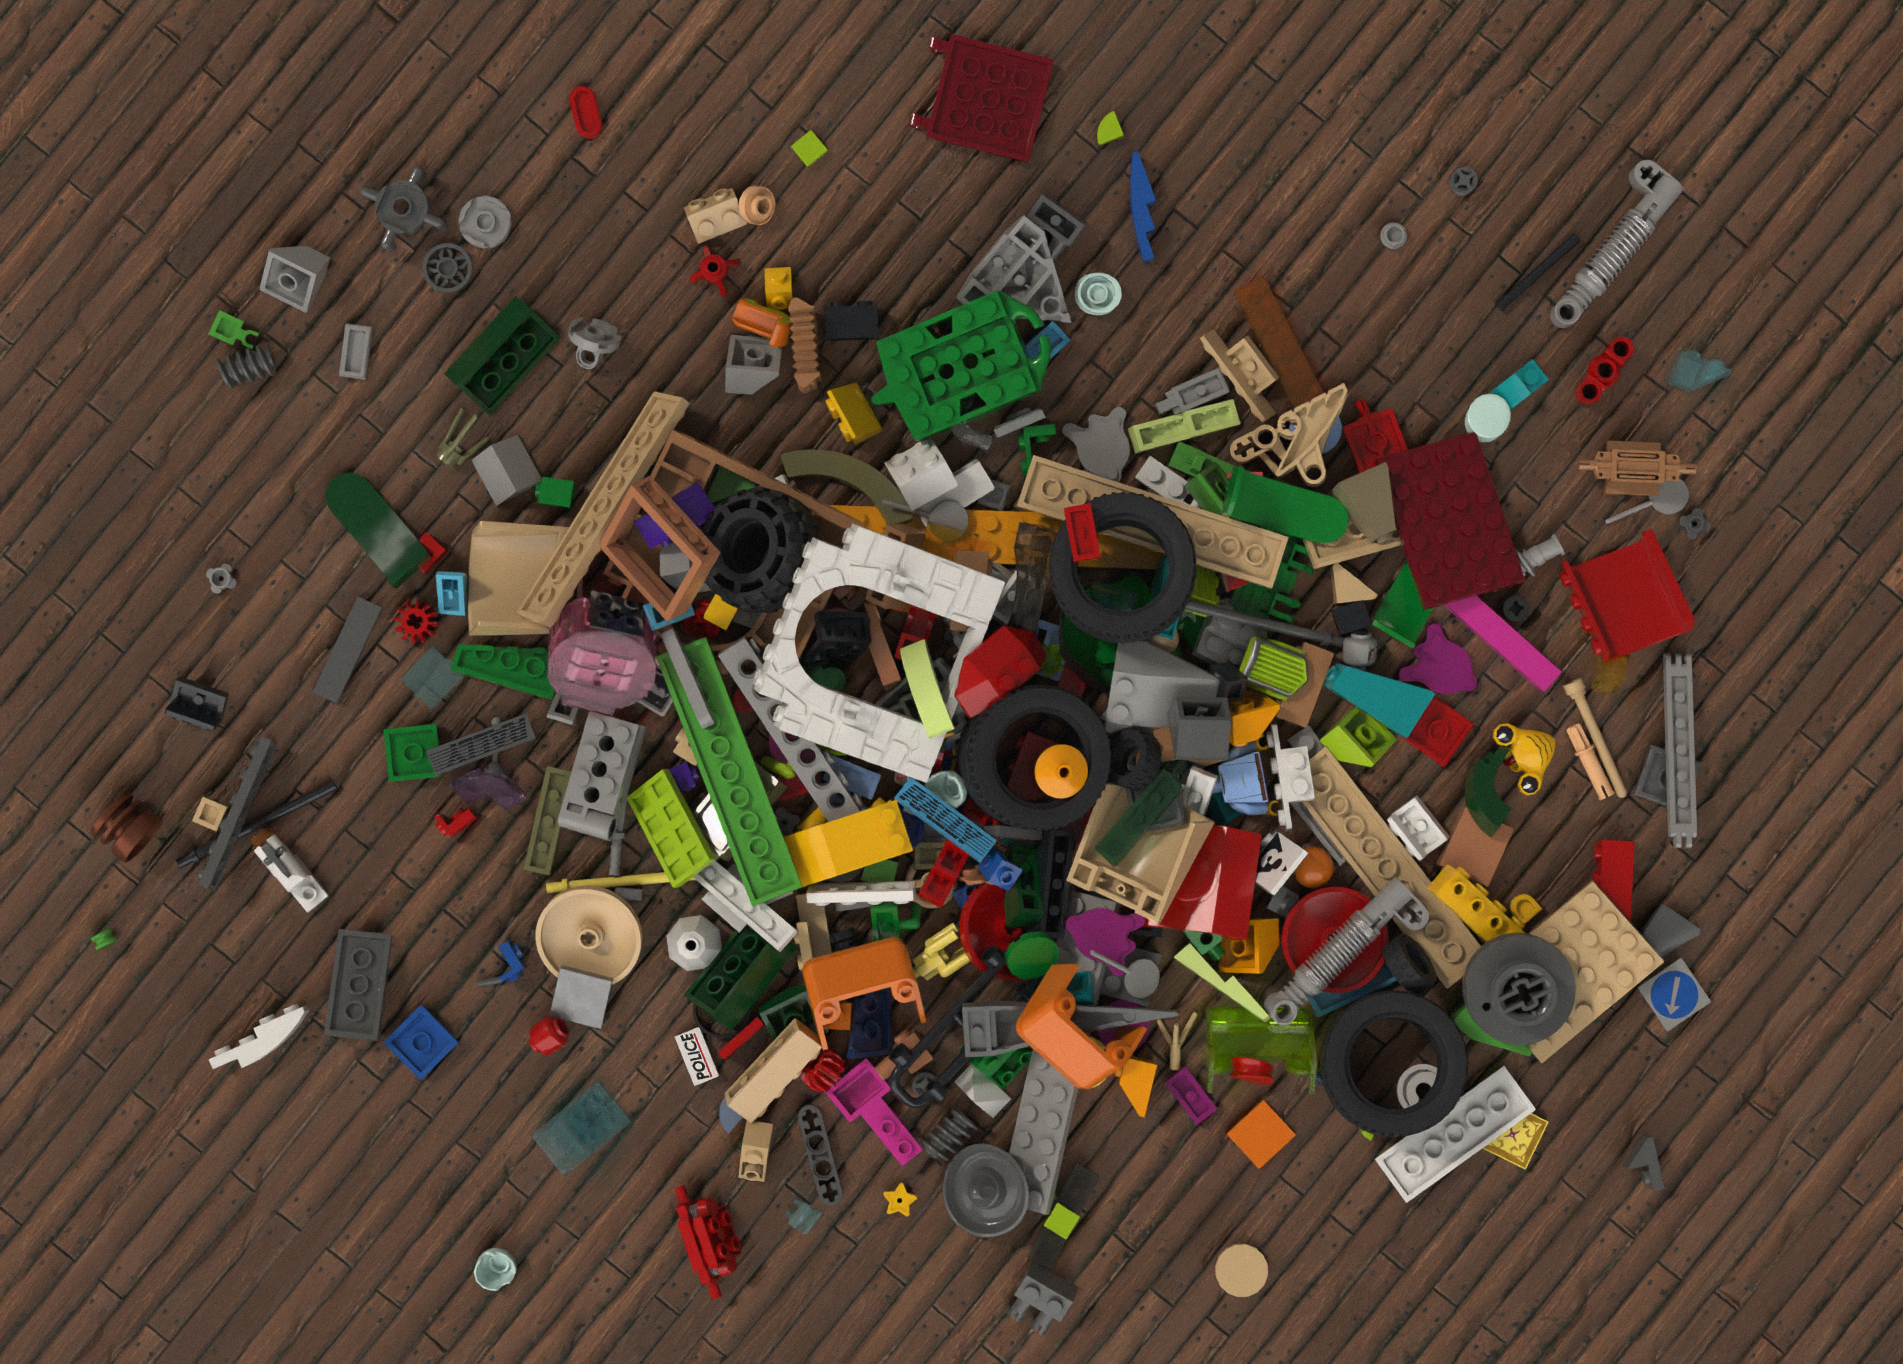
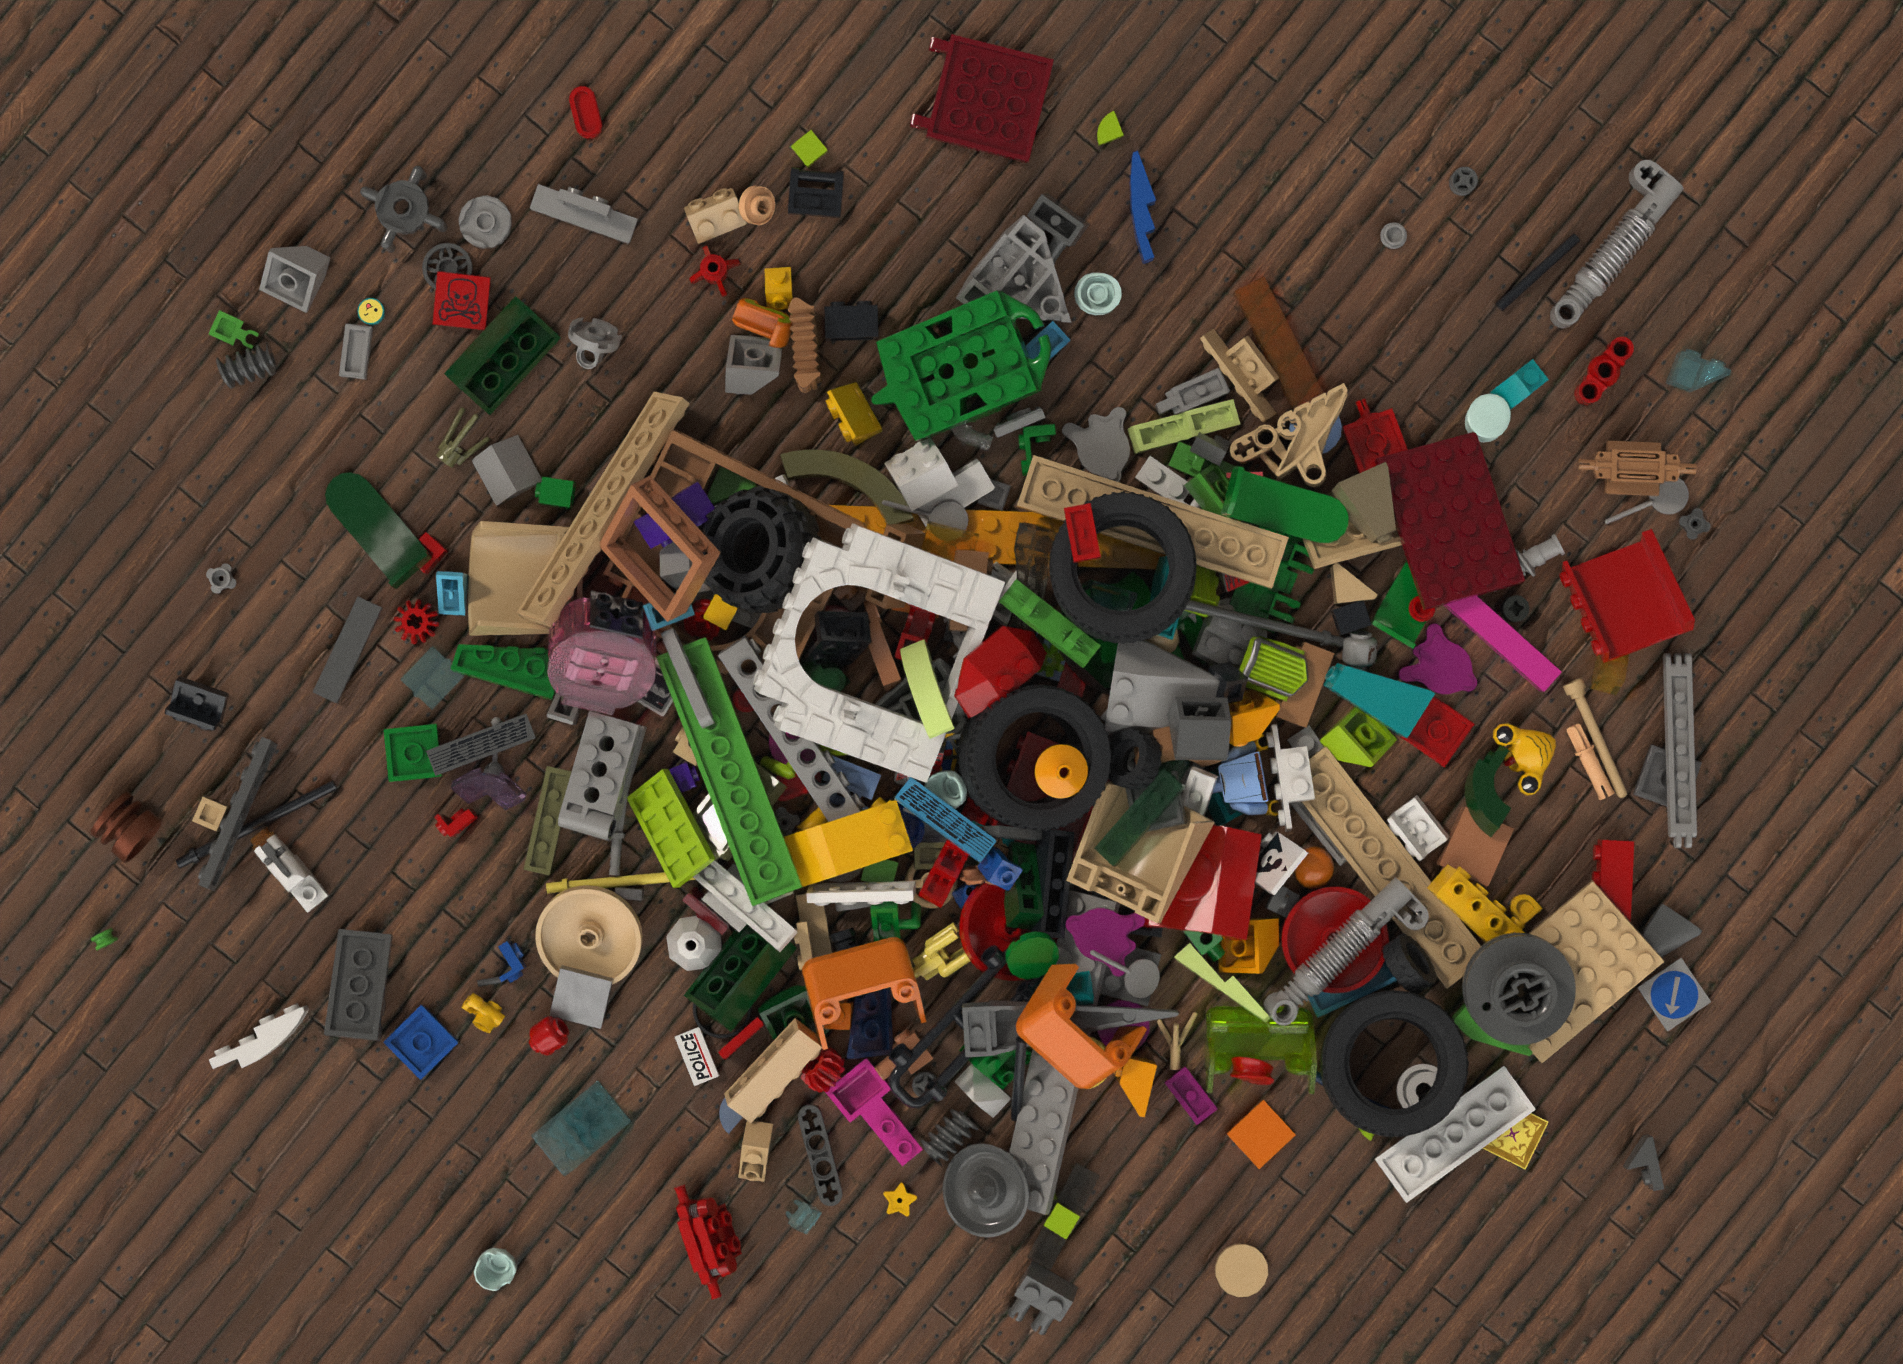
(371, 311): none -> light yellow tile
(461, 300): none -> red tile
(487, 1014): none -> yellow plate
(584, 212): none -> light grey bracket
(705, 912): none -> dark red plate
(813, 200): none -> black plate
(1018, 1079): none -> black bar
(1049, 623): none -> bright green hinge
(1209, 448): none -> dark grey piece
(1416, 611): none -> red plate

